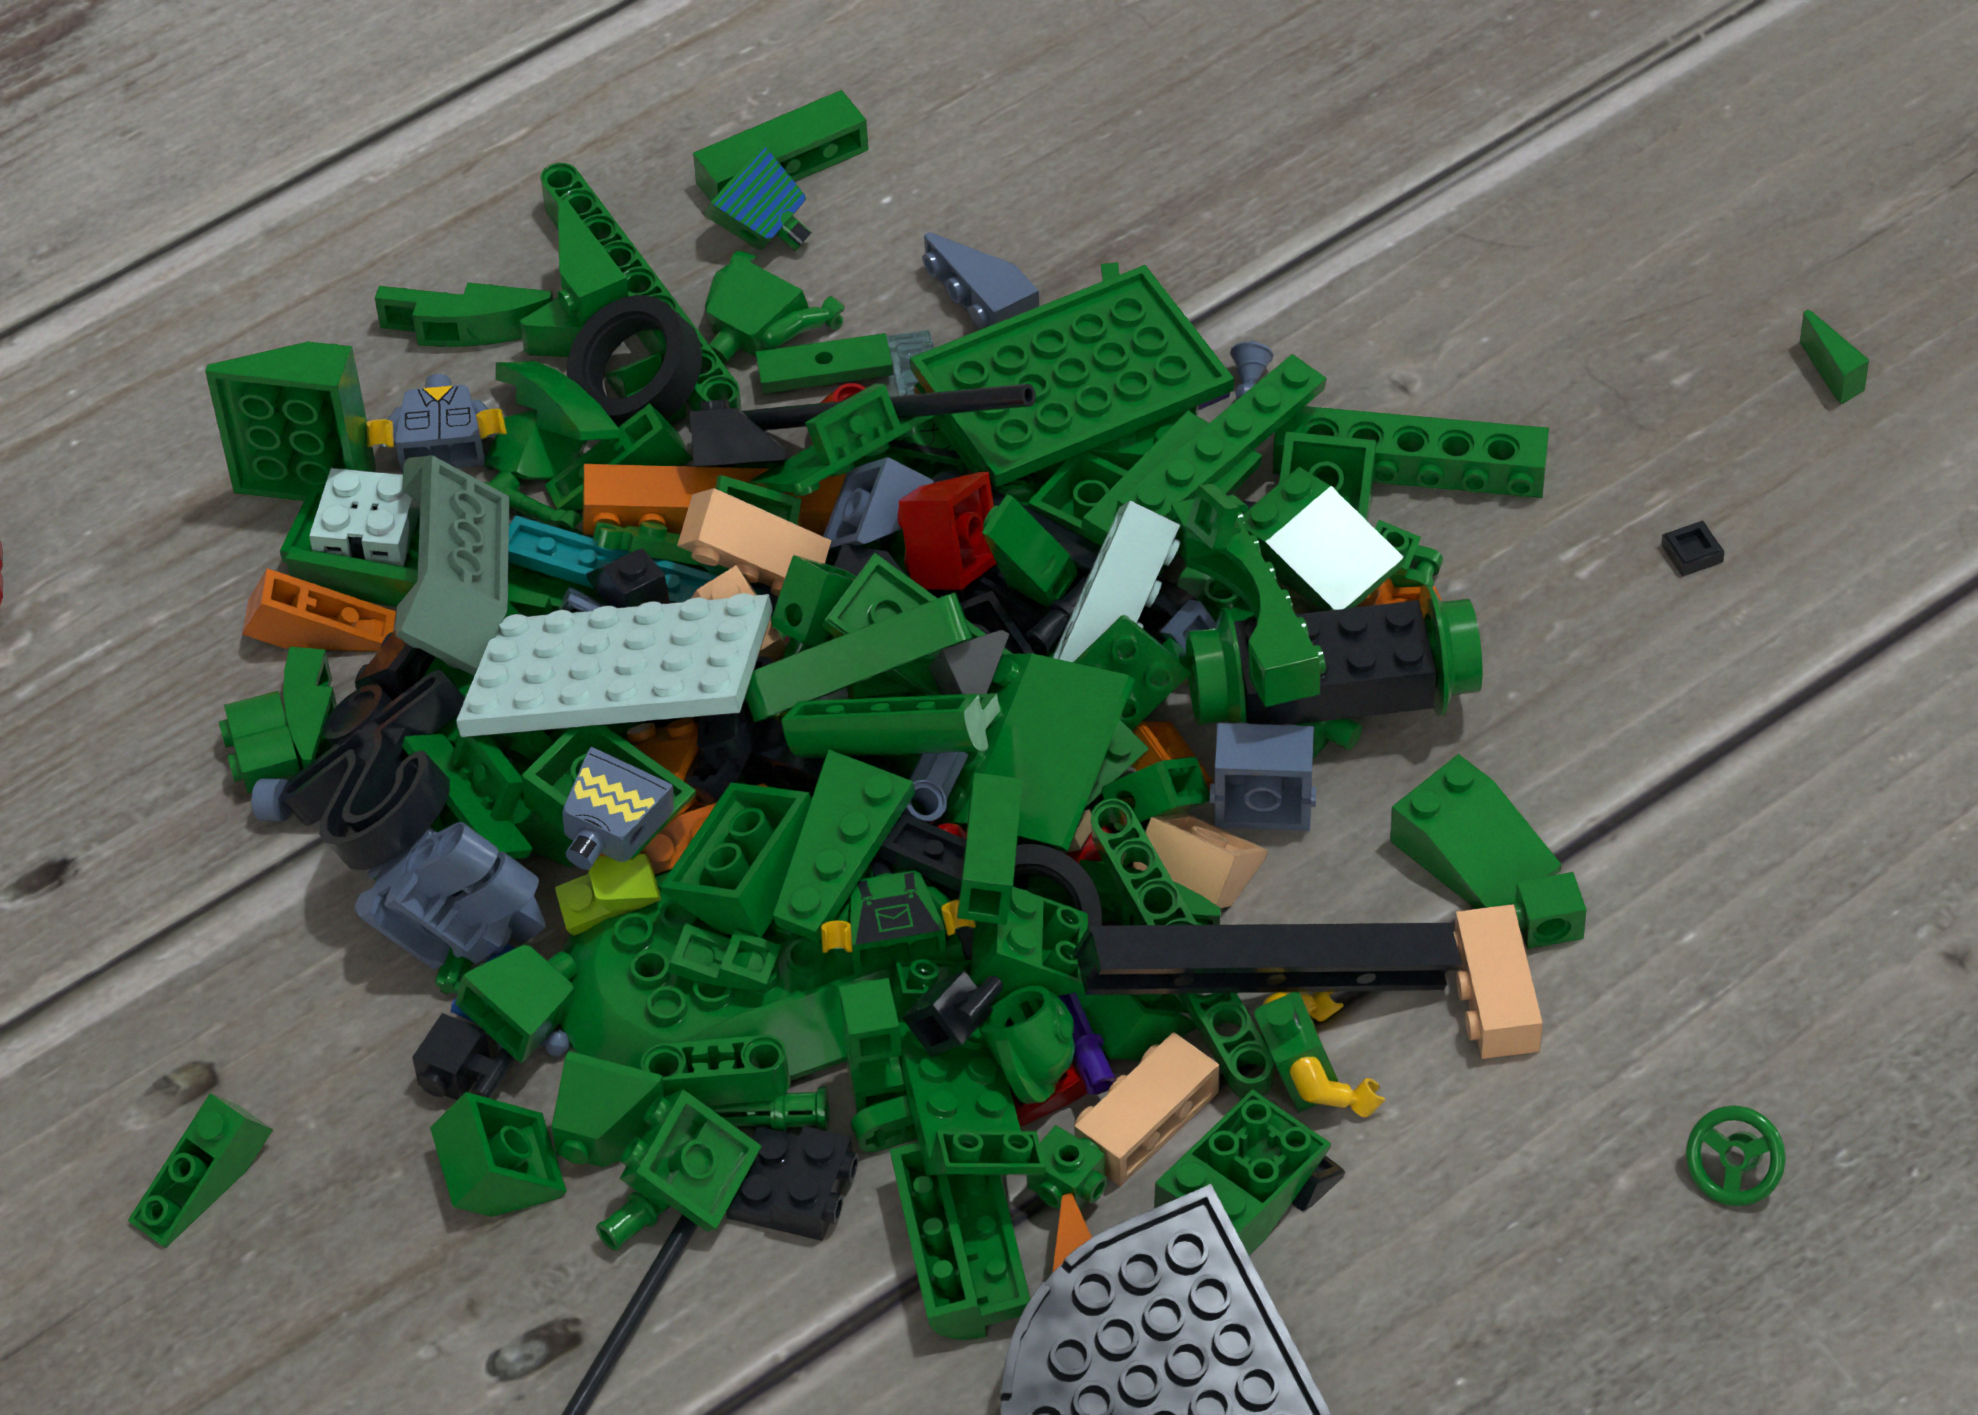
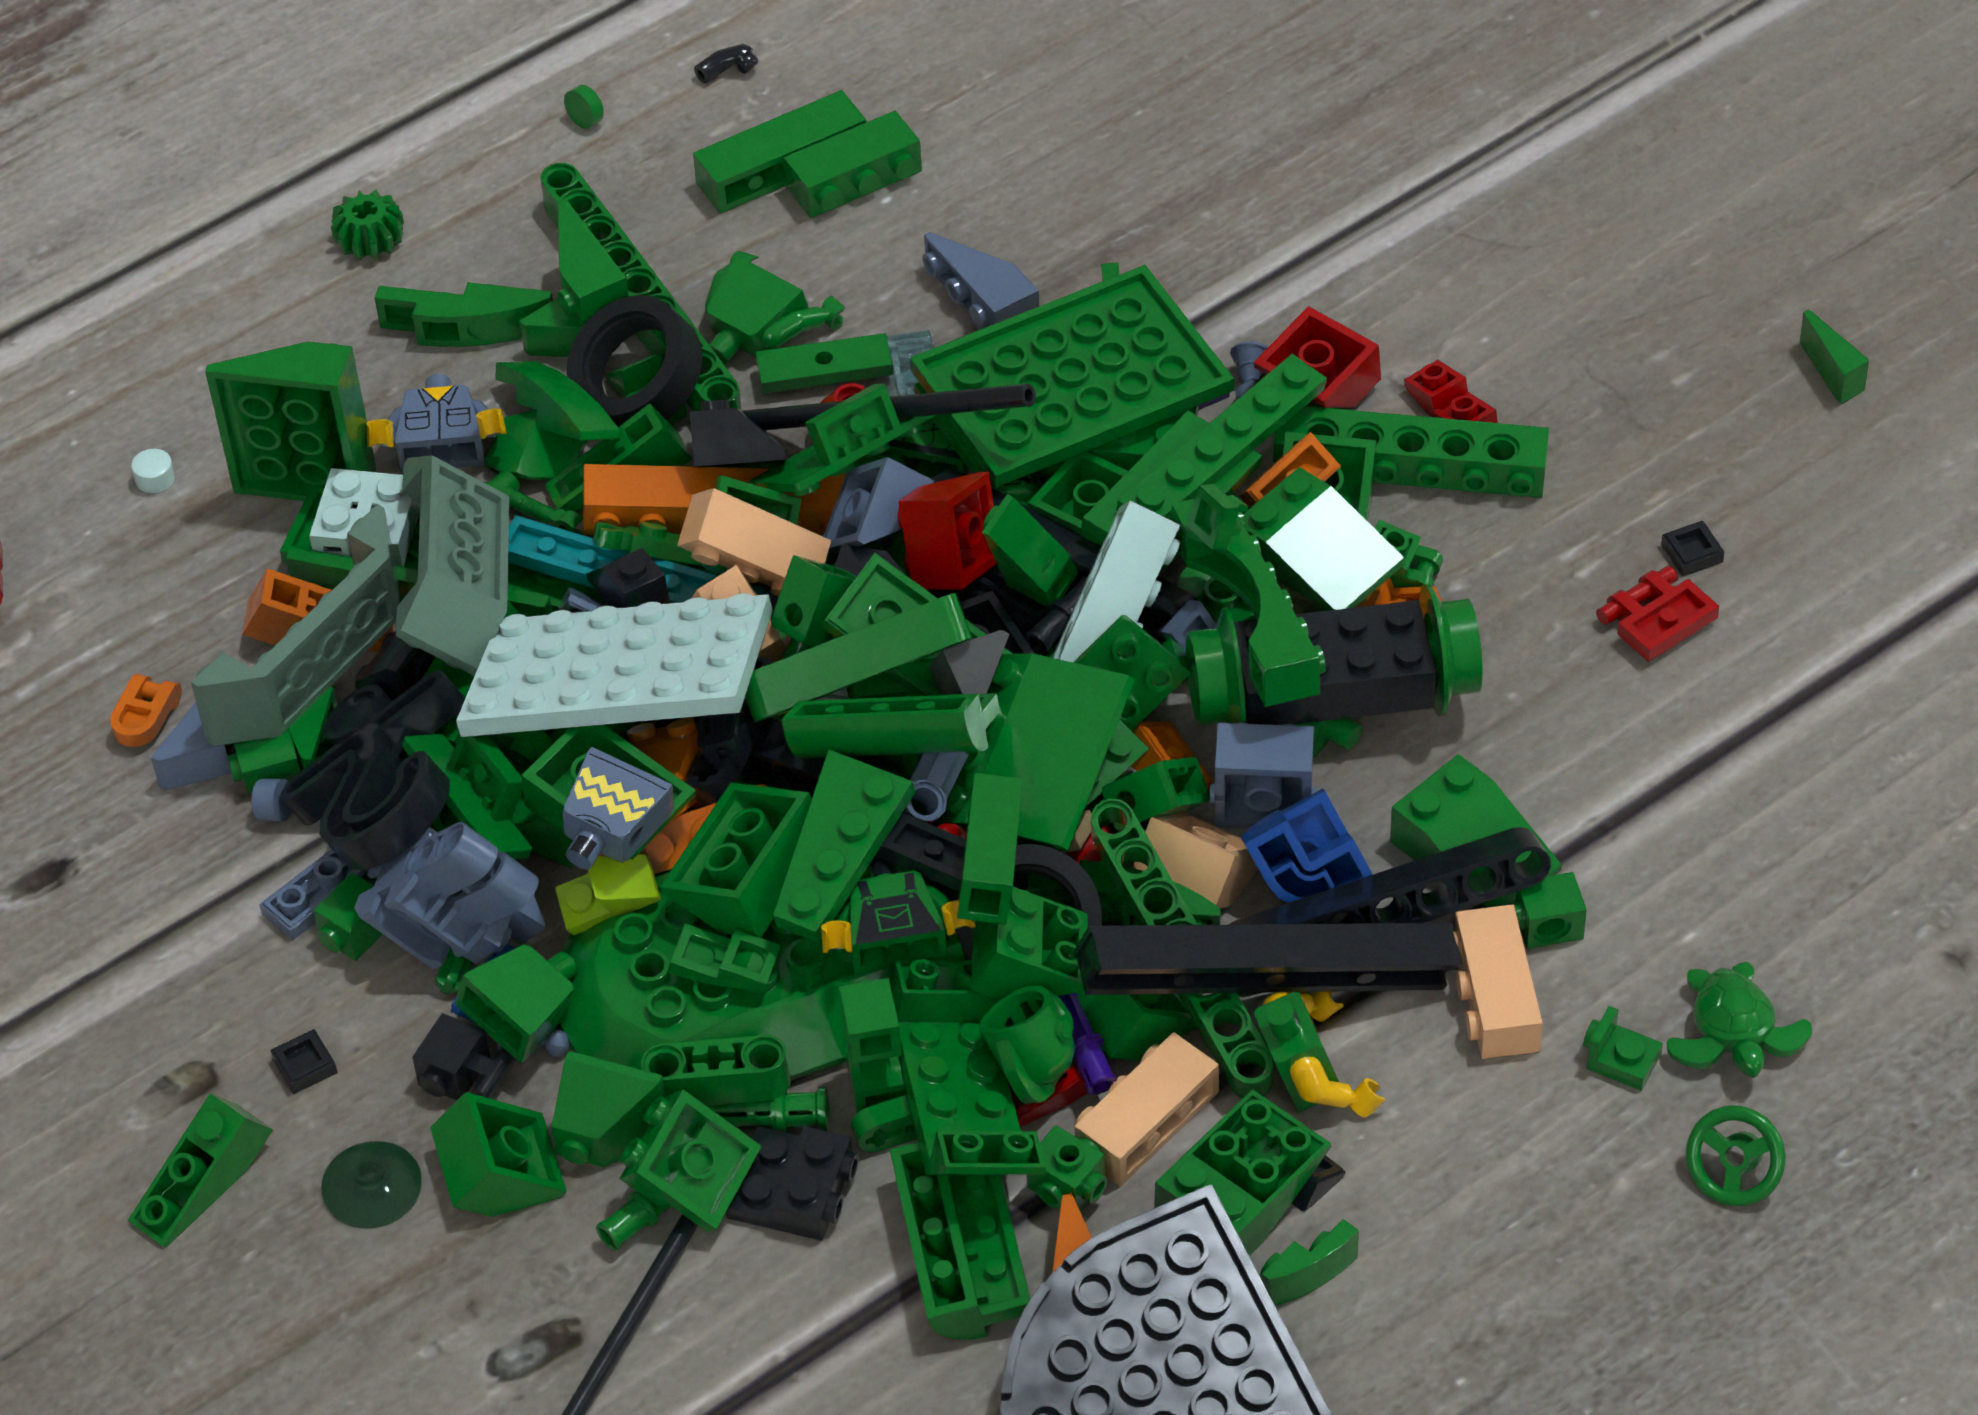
(136, 719): none -> orange plate
(153, 470): none -> light aqua piece
(187, 756): none -> sand blue slope
(269, 697): none -> sand green slope
(294, 902): none -> sand blue tile
(303, 1061): none -> black tile
(339, 923): none -> green brick
(367, 224): none -> green gear
(375, 1199): none -> clear green dish
(583, 106): none -> green tile
(722, 59): none -> black arm
(760, 204): green torso -> none
(853, 164): none -> green brick
(951, 1011): black brick -> none
(1303, 1271): none -> green slope
(1304, 849): none -> blue brick
(1307, 454): none -> orange slope
(1333, 350): none -> red slope
(1409, 880): none -> black beam
(1445, 394): none -> red slope
(1620, 1052): none -> green bracket
(1666, 619): none -> red plate
(1737, 1020): none -> green animal

